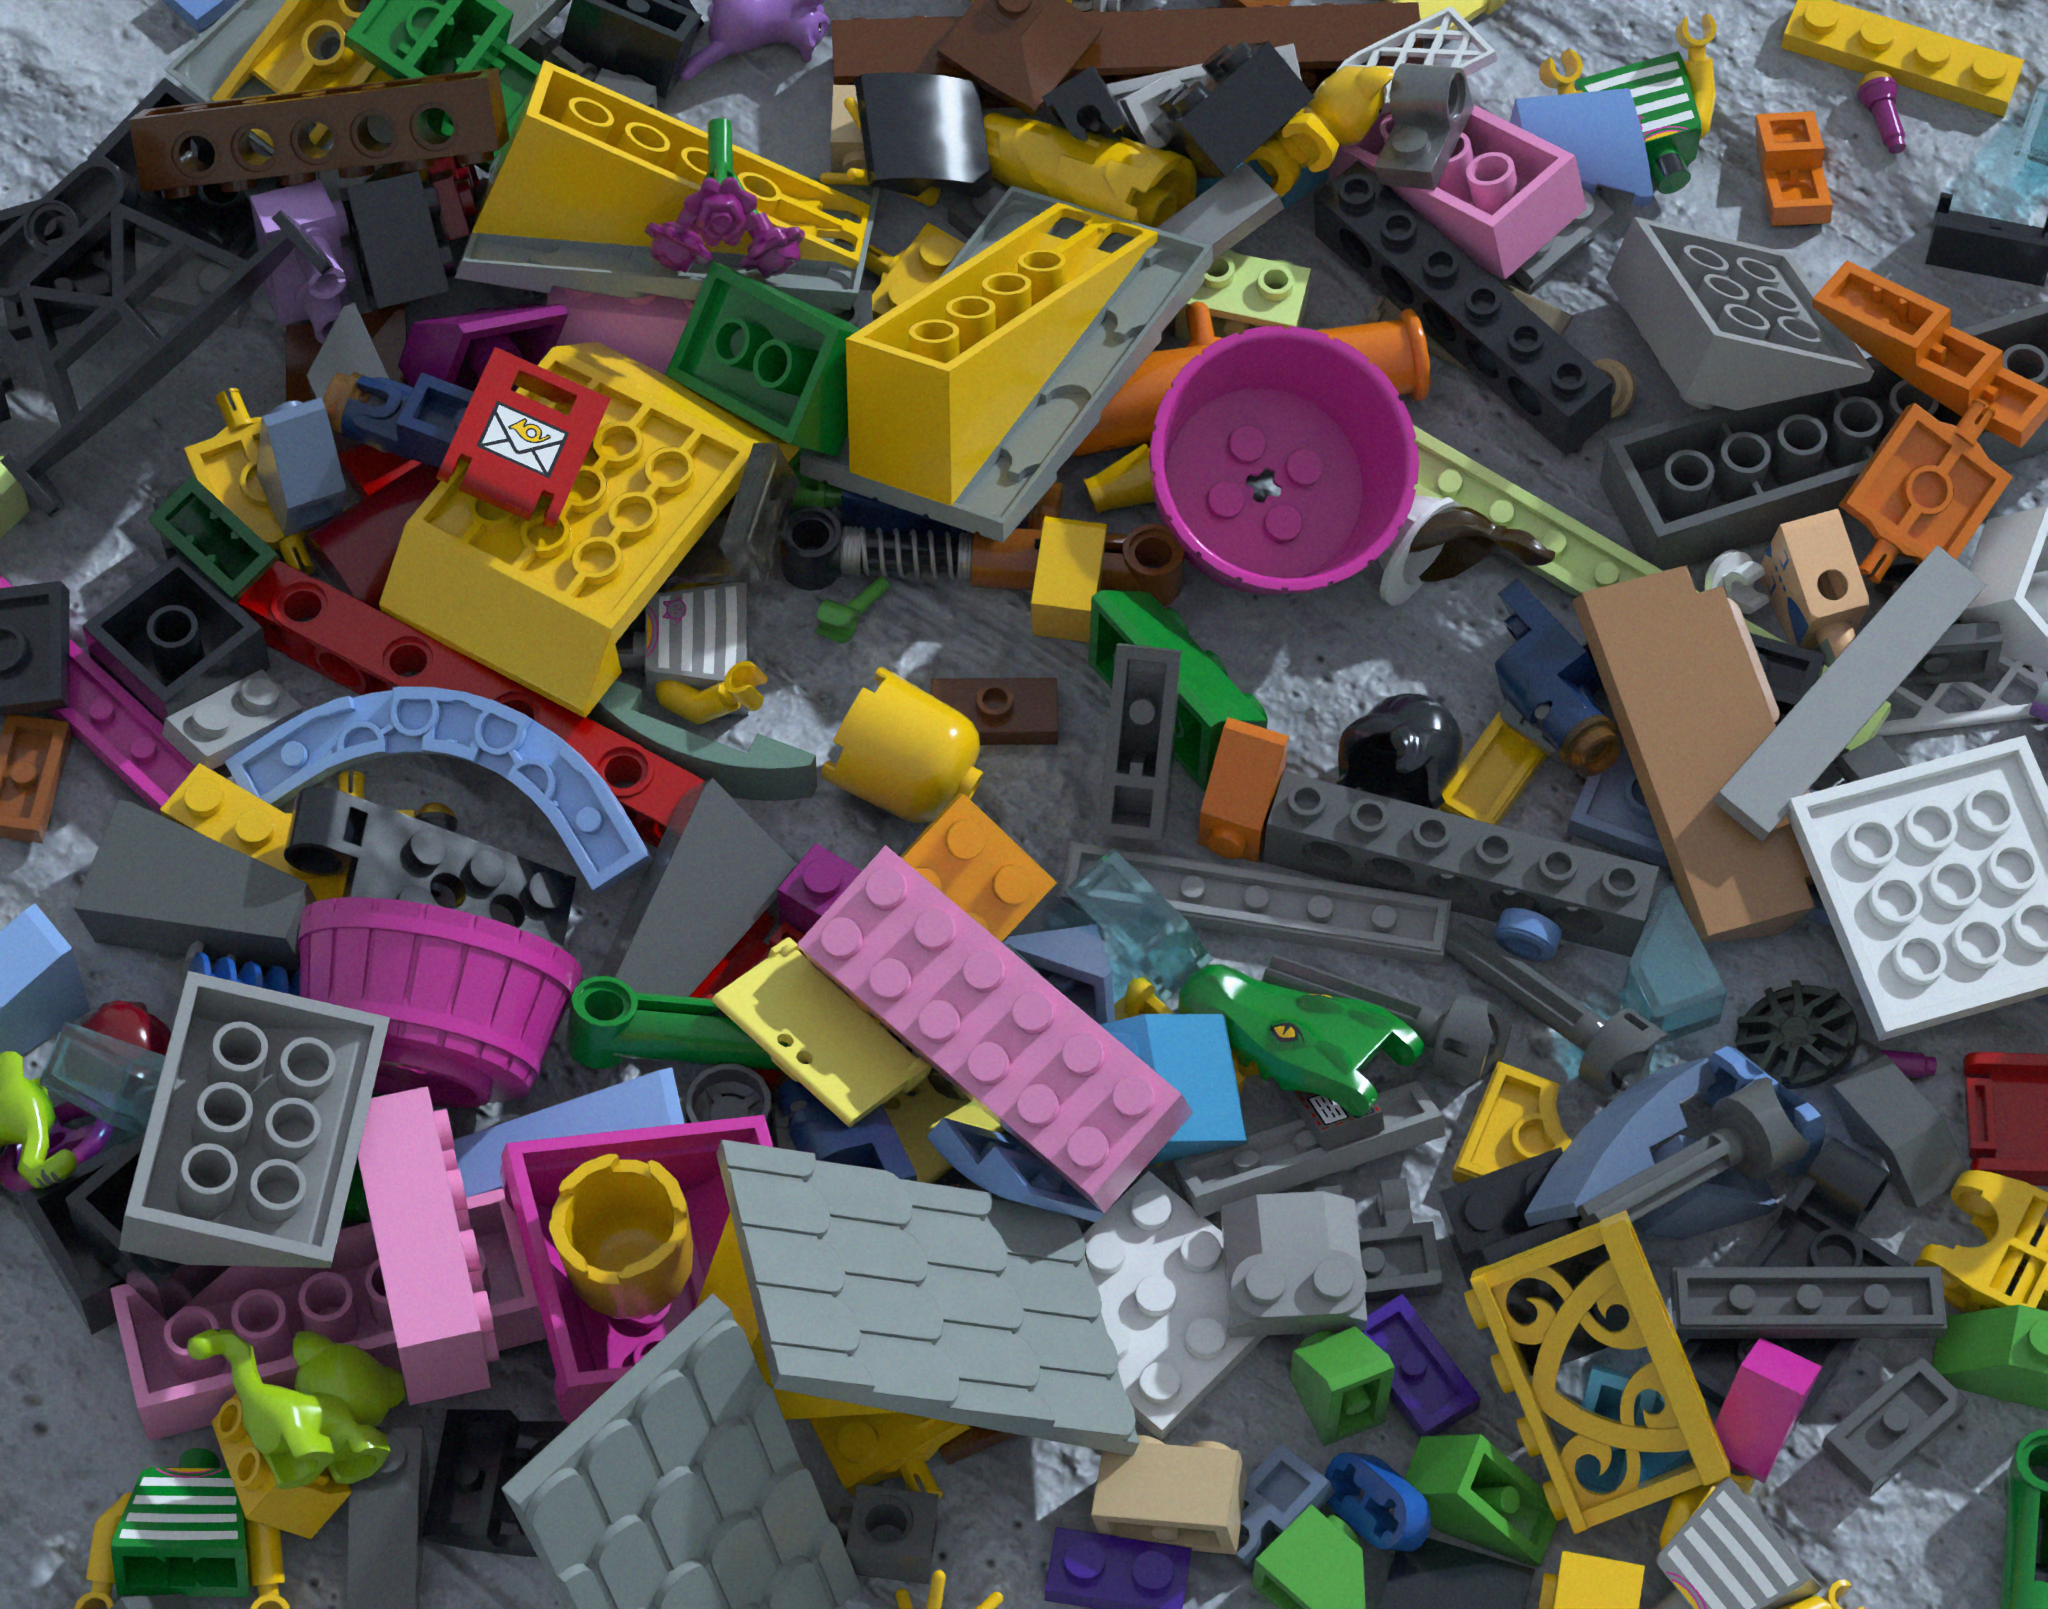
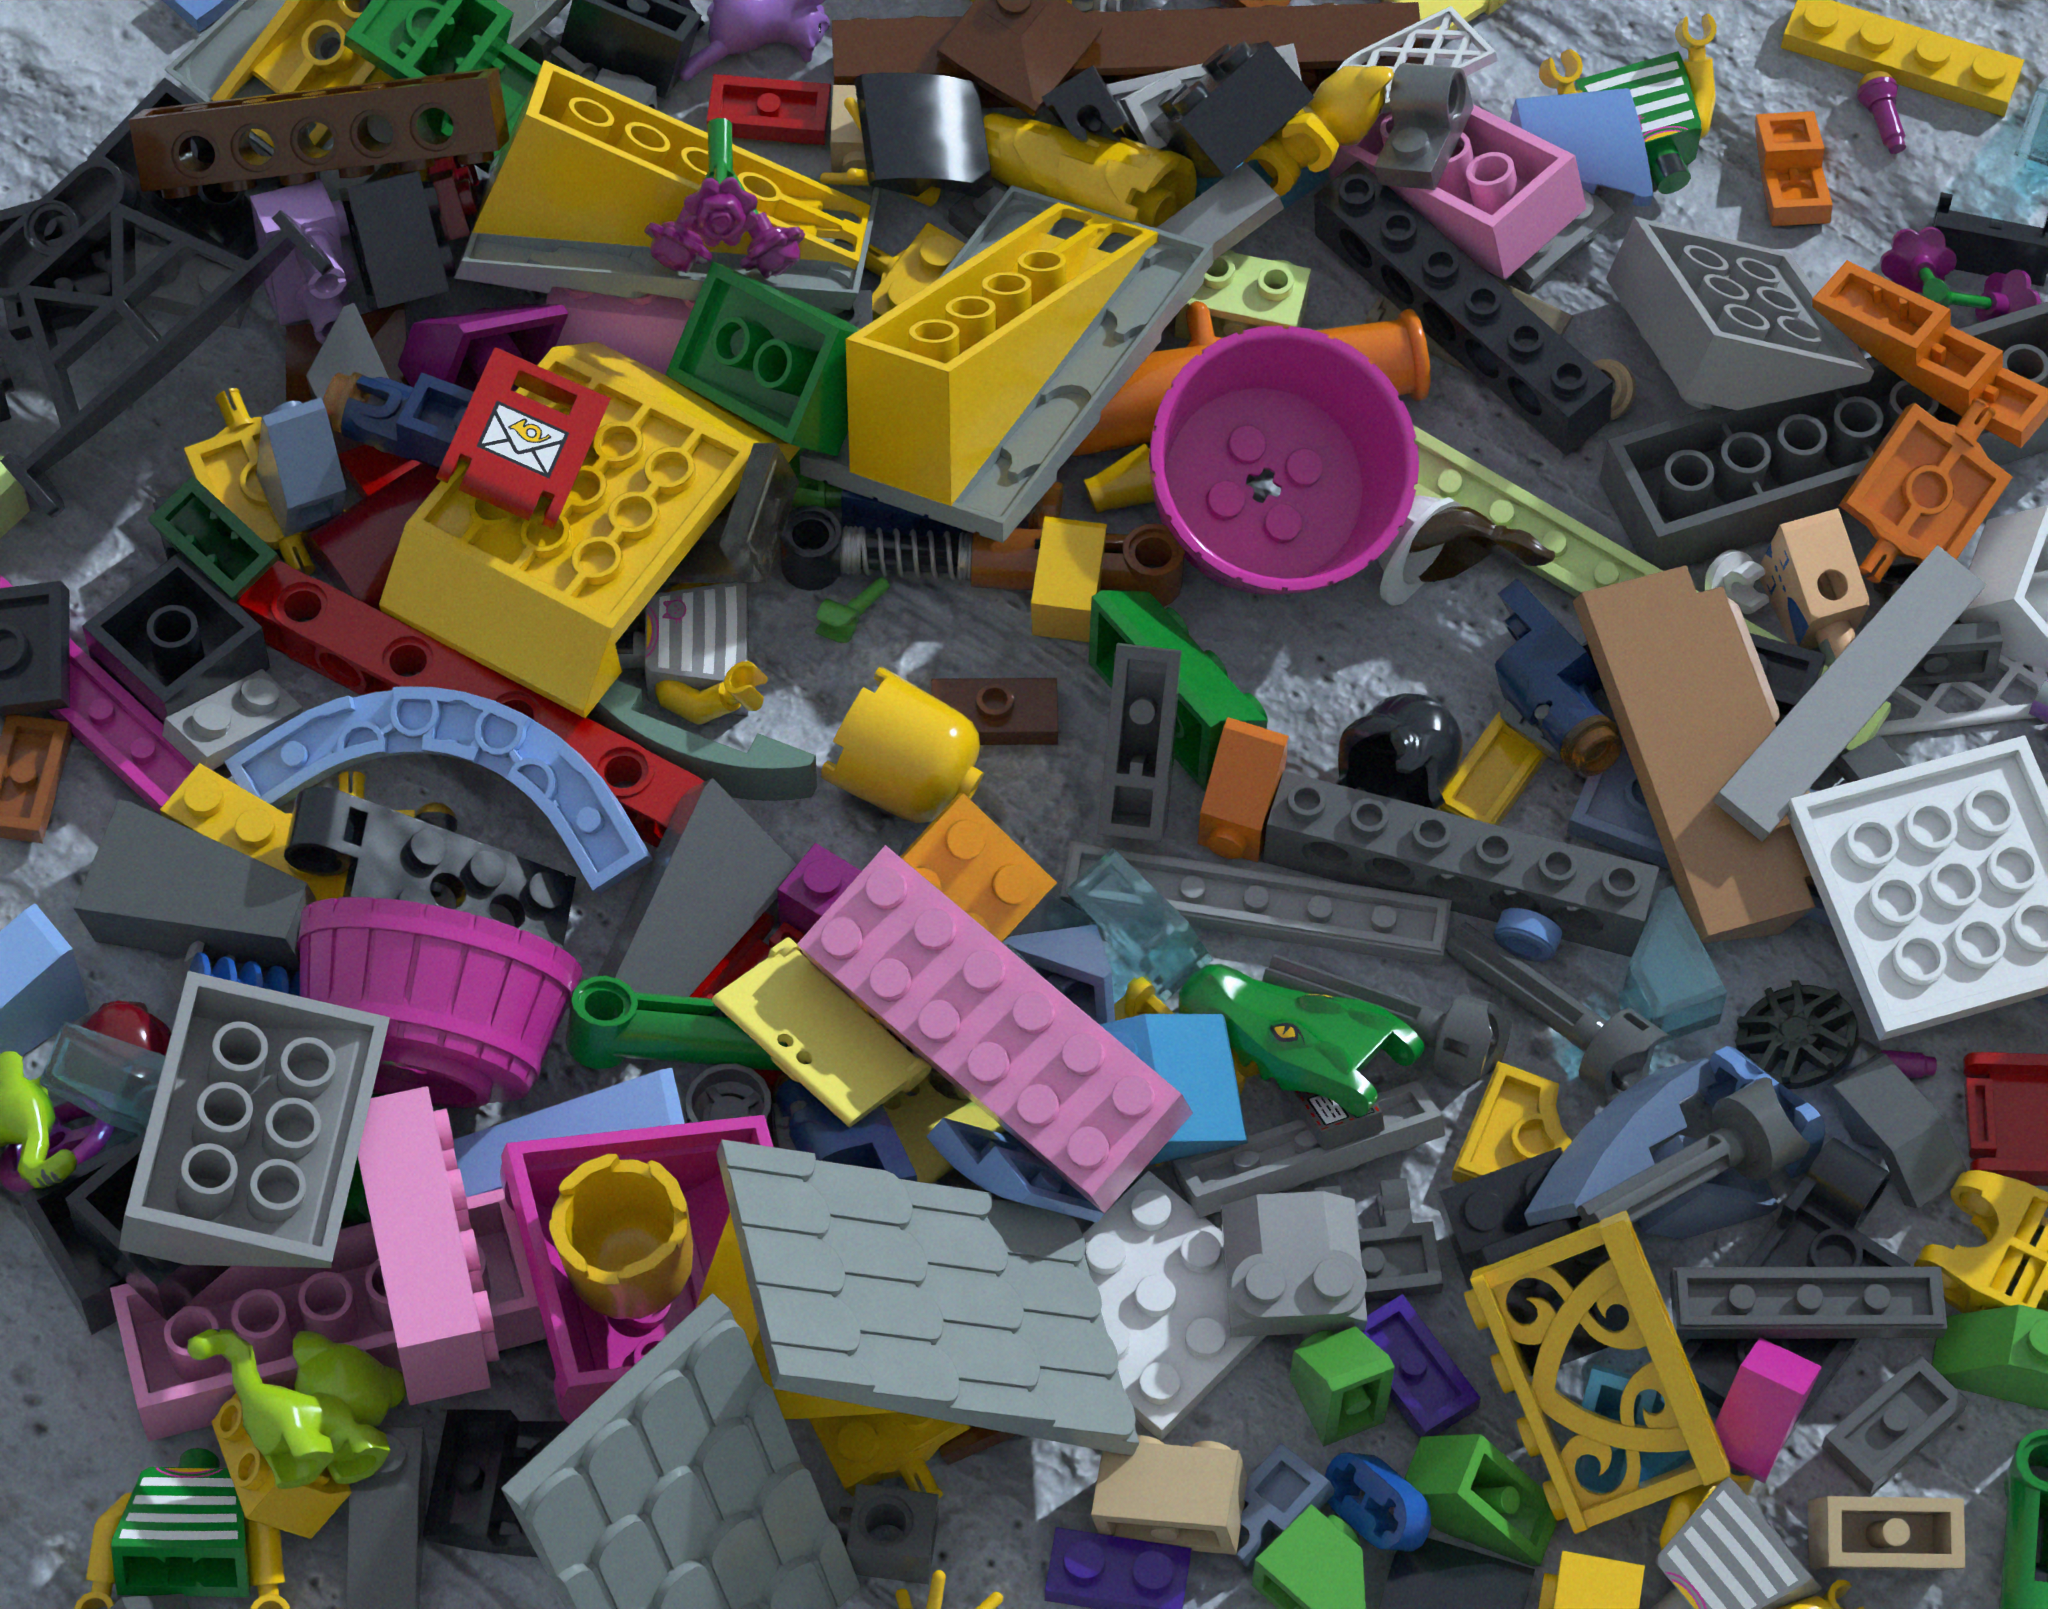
(771, 108): none -> red plate
(1886, 1533): none -> tan brick
(1923, 260): none -> magenta plant

